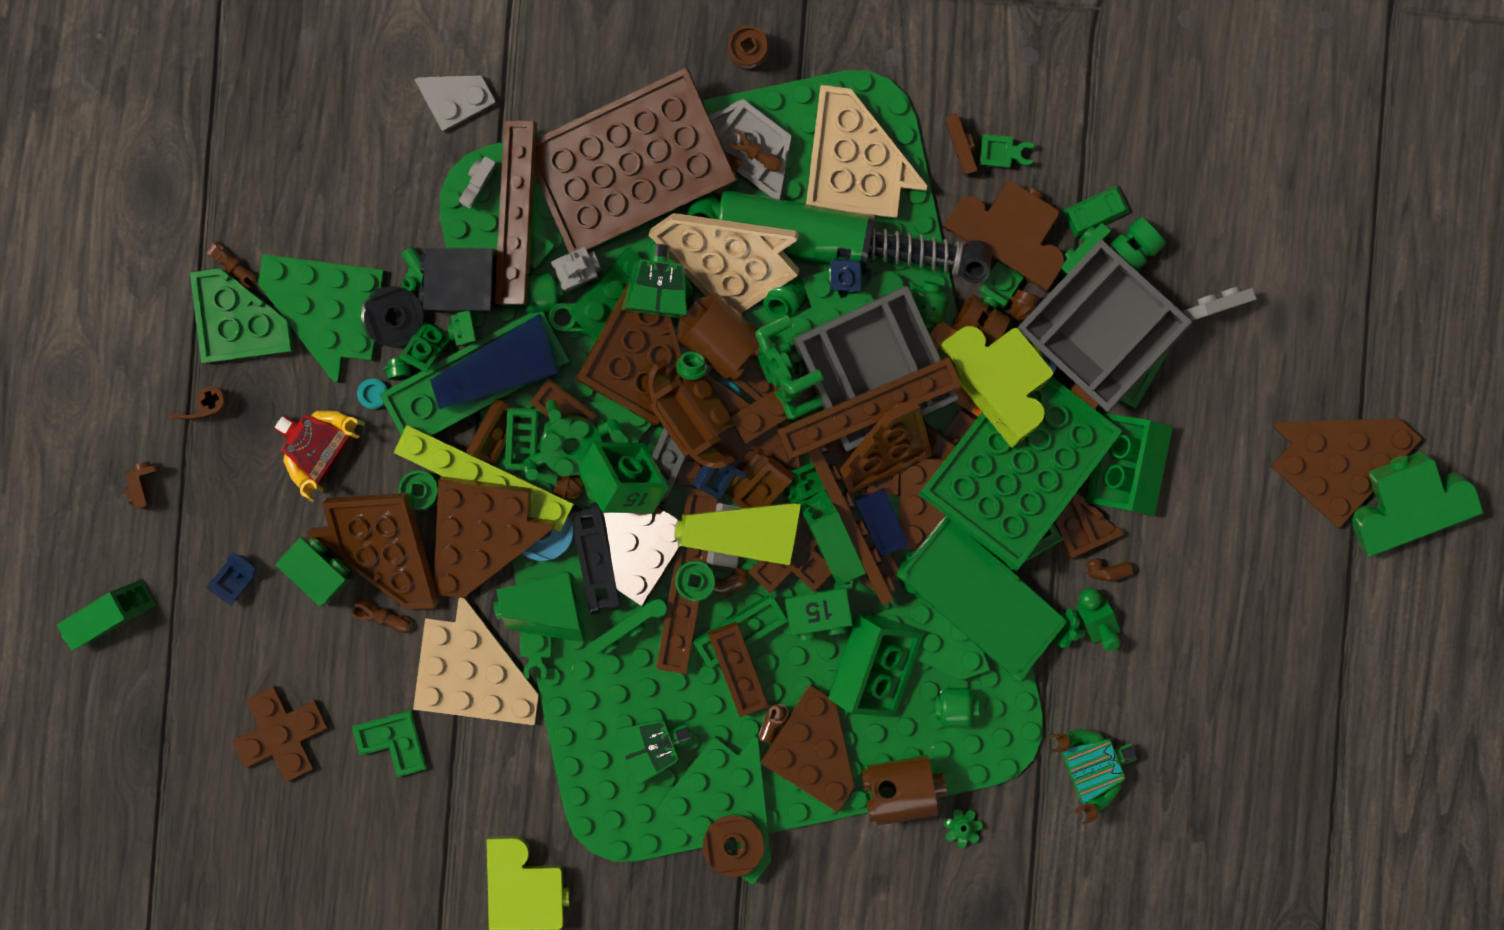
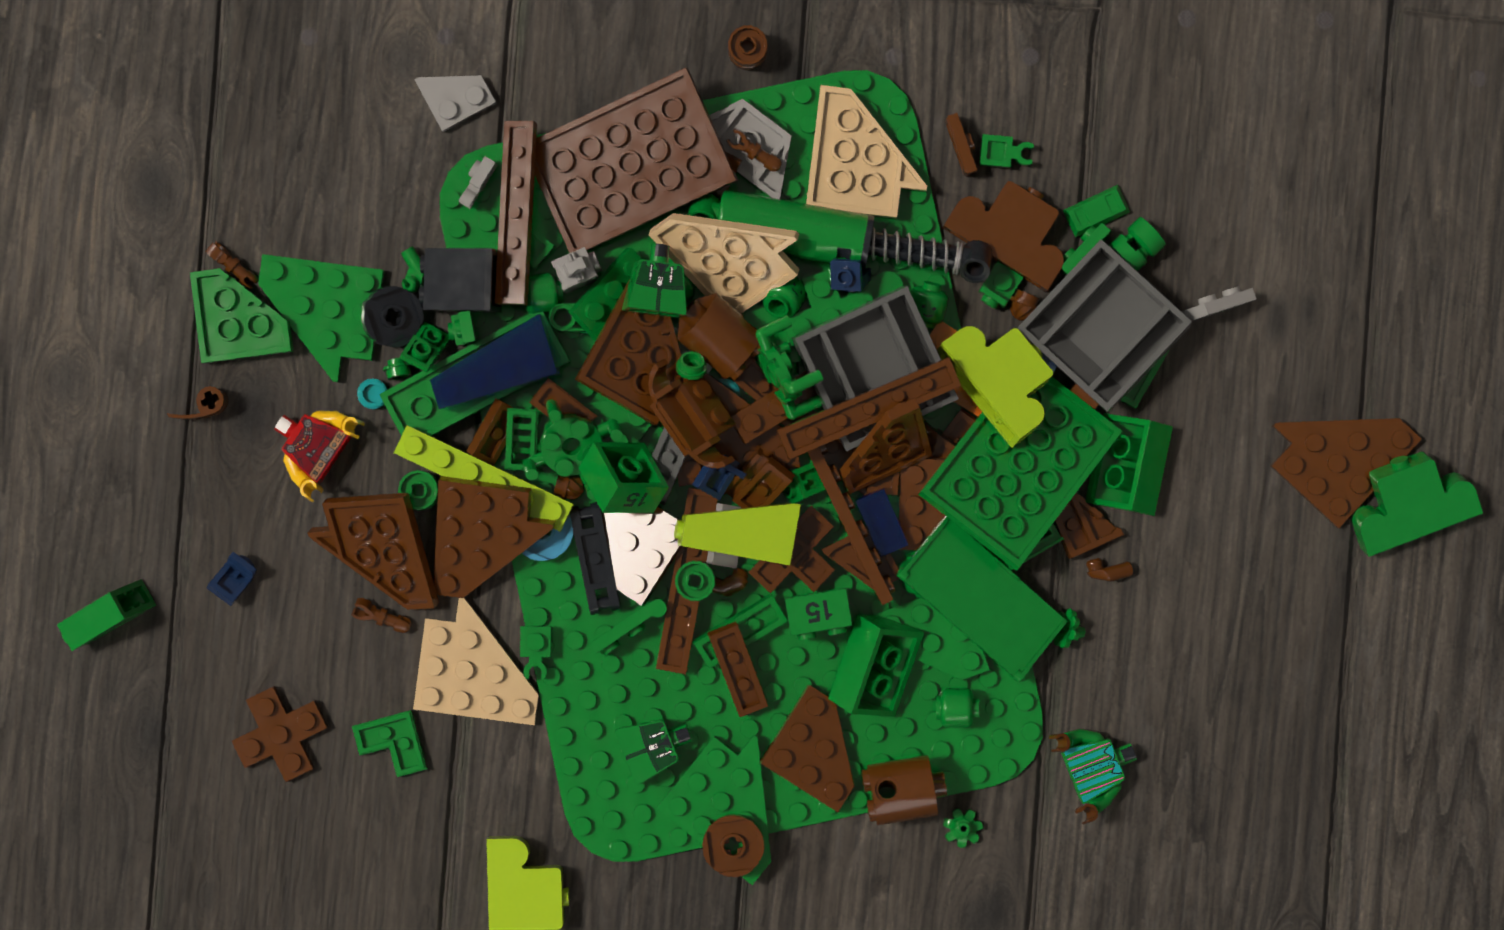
(137, 491): reddish brown bracket -> none
(314, 570): green brick -> none
(541, 608): green slope -> none
(774, 718): reddish brown arm -> none
(831, 538): green slope -> none
(992, 322): reddish brown wheel -> none
(1098, 619): green piece -> none

